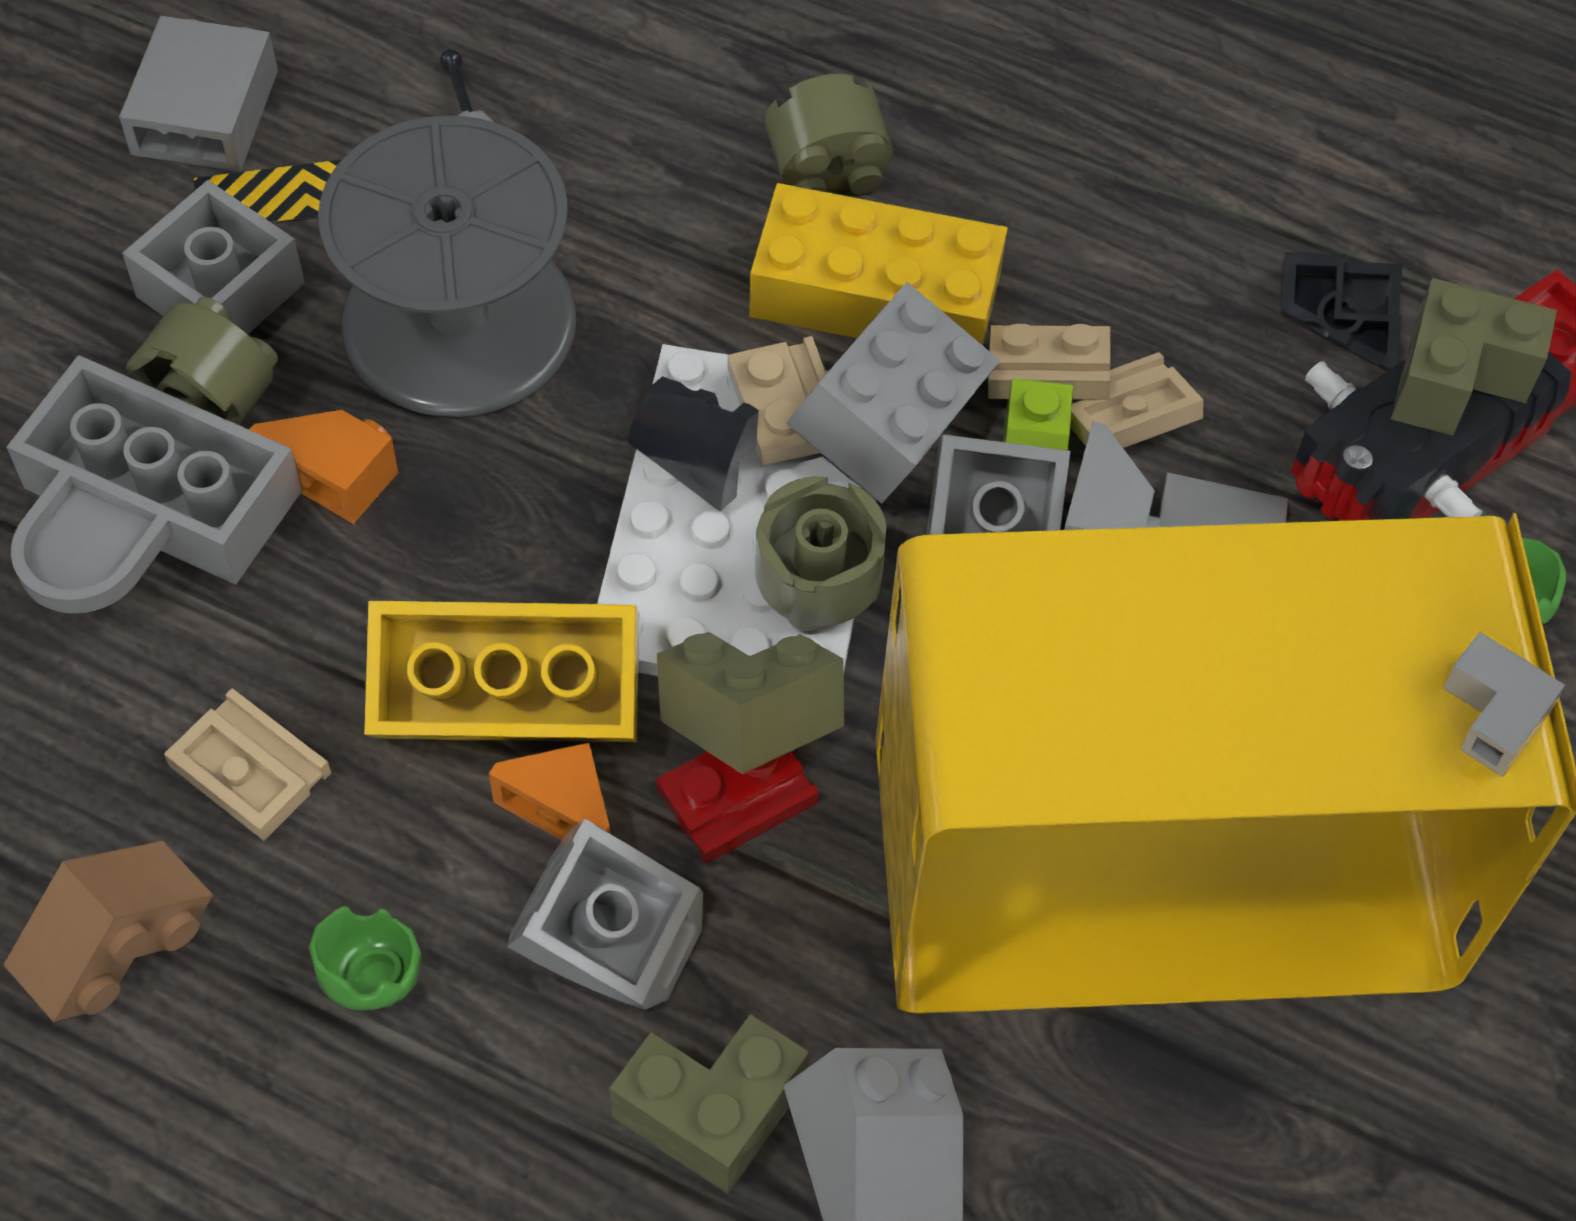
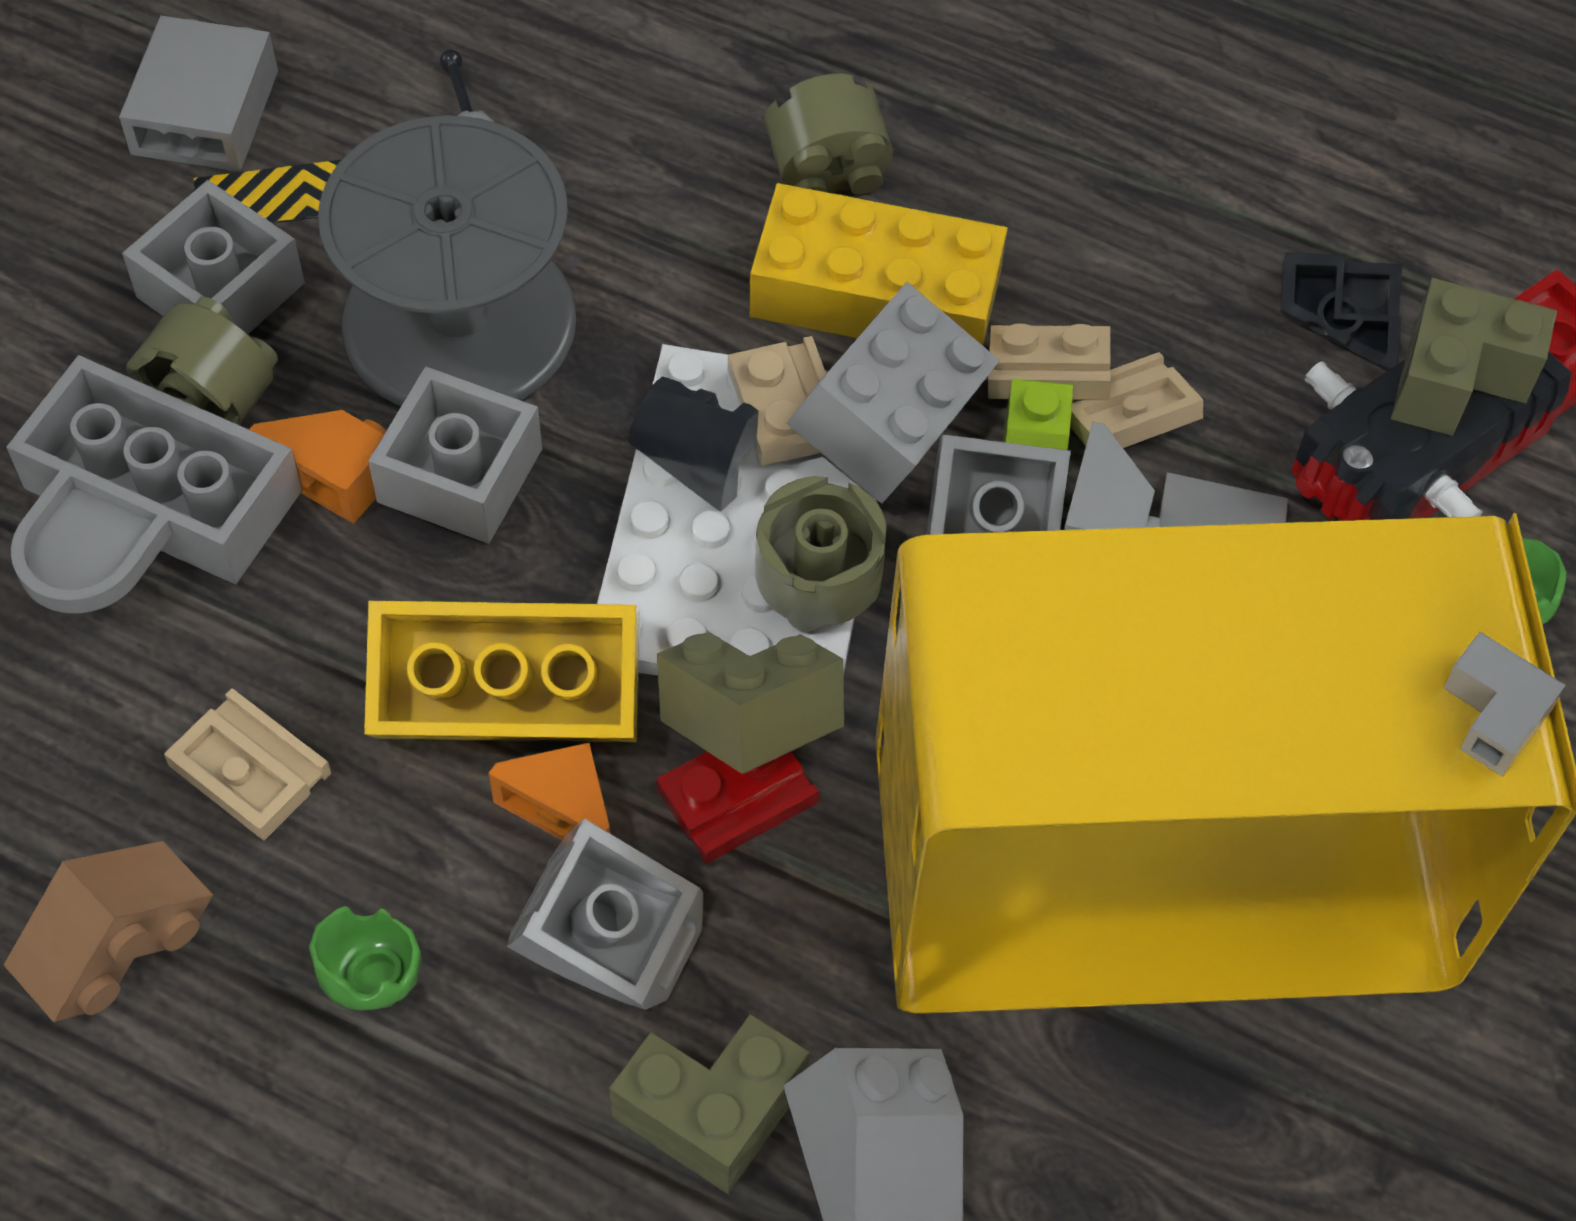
(456, 454): none -> light grey brick

